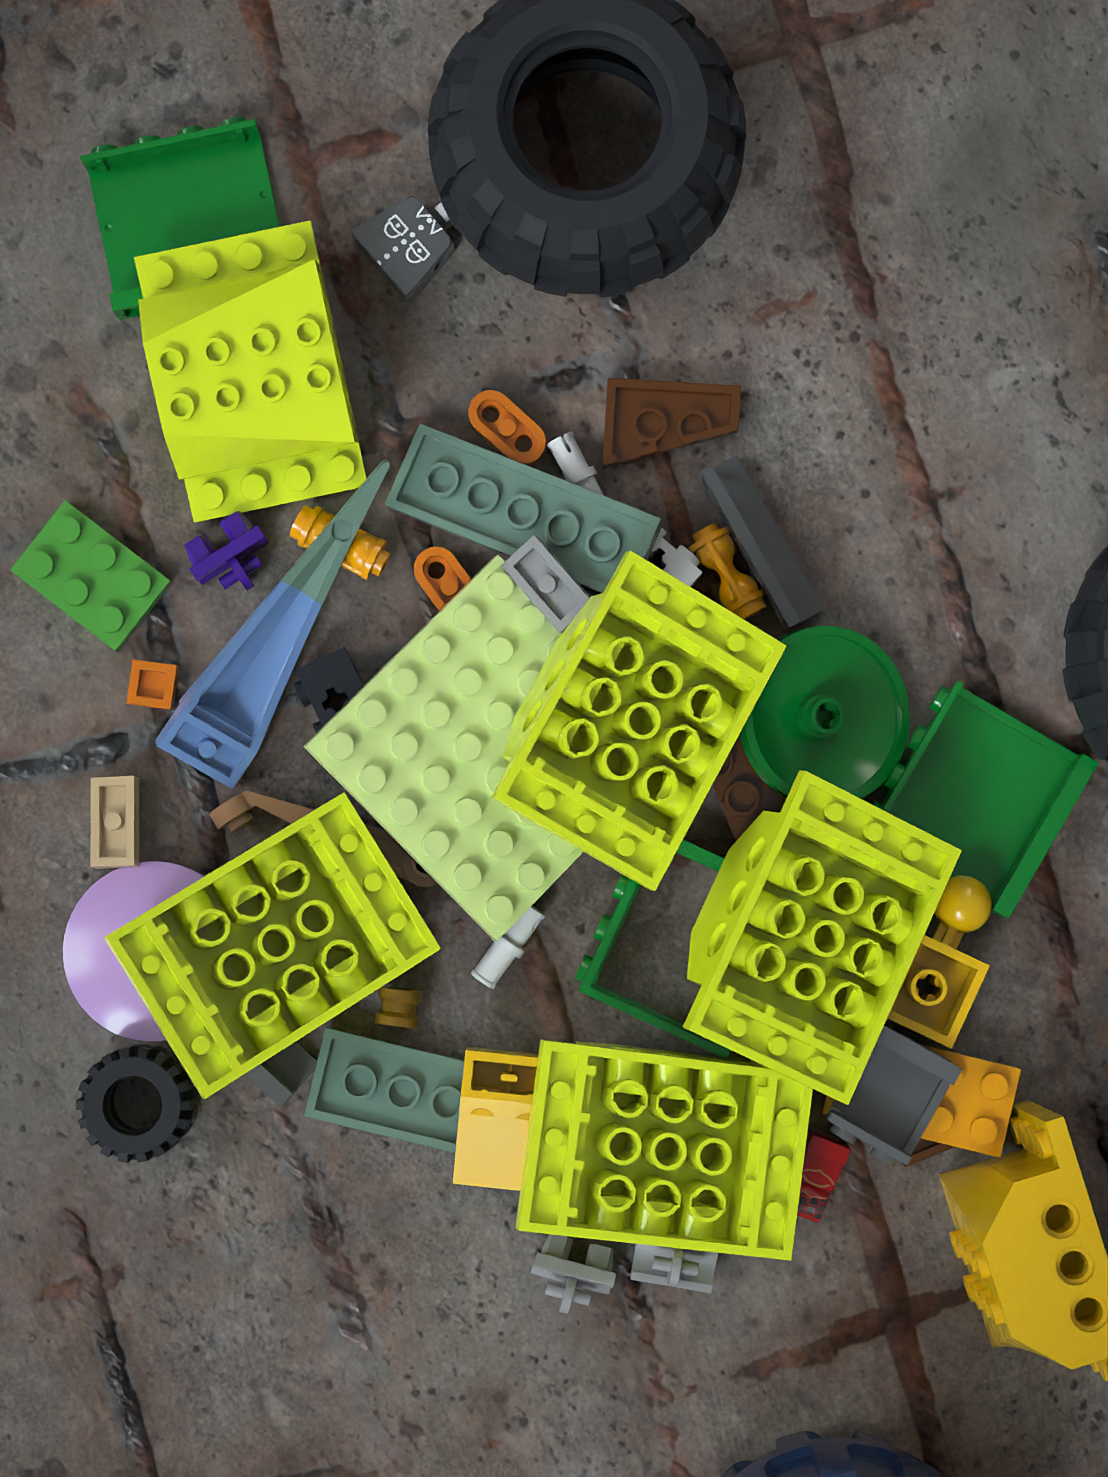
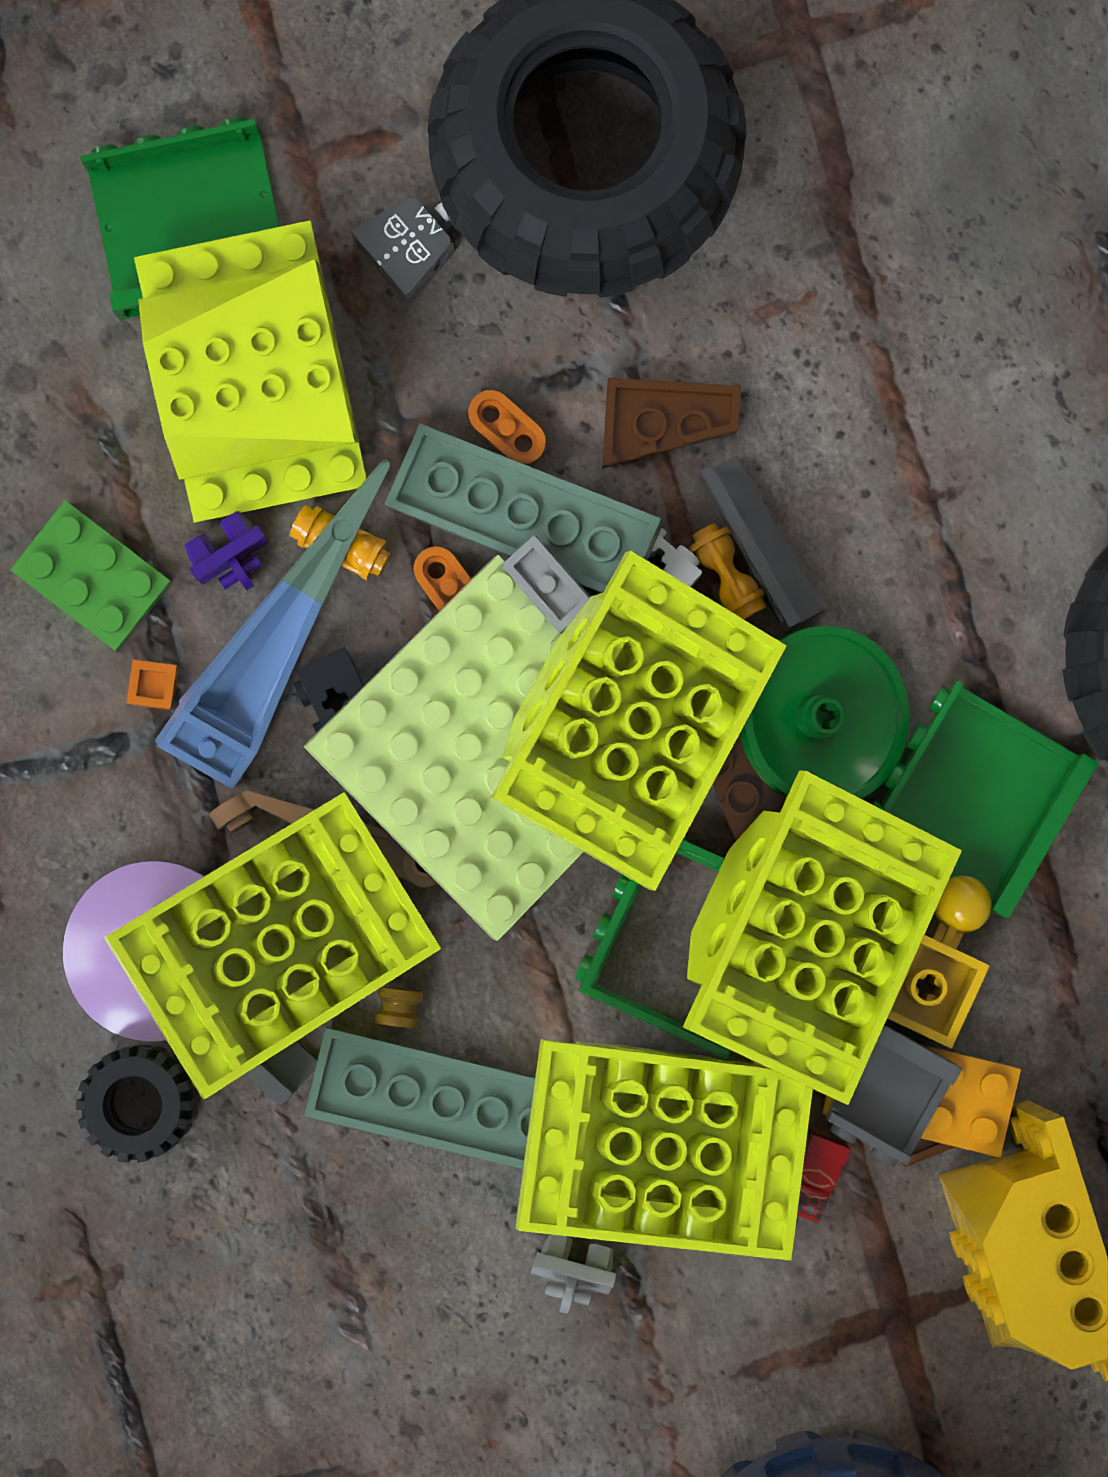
(114, 822): tan plate -> none
(494, 1117): yellow slope -> none
(508, 947): white pin -> none
(573, 463): white pin -> none
(674, 1267): light grey hips -> none

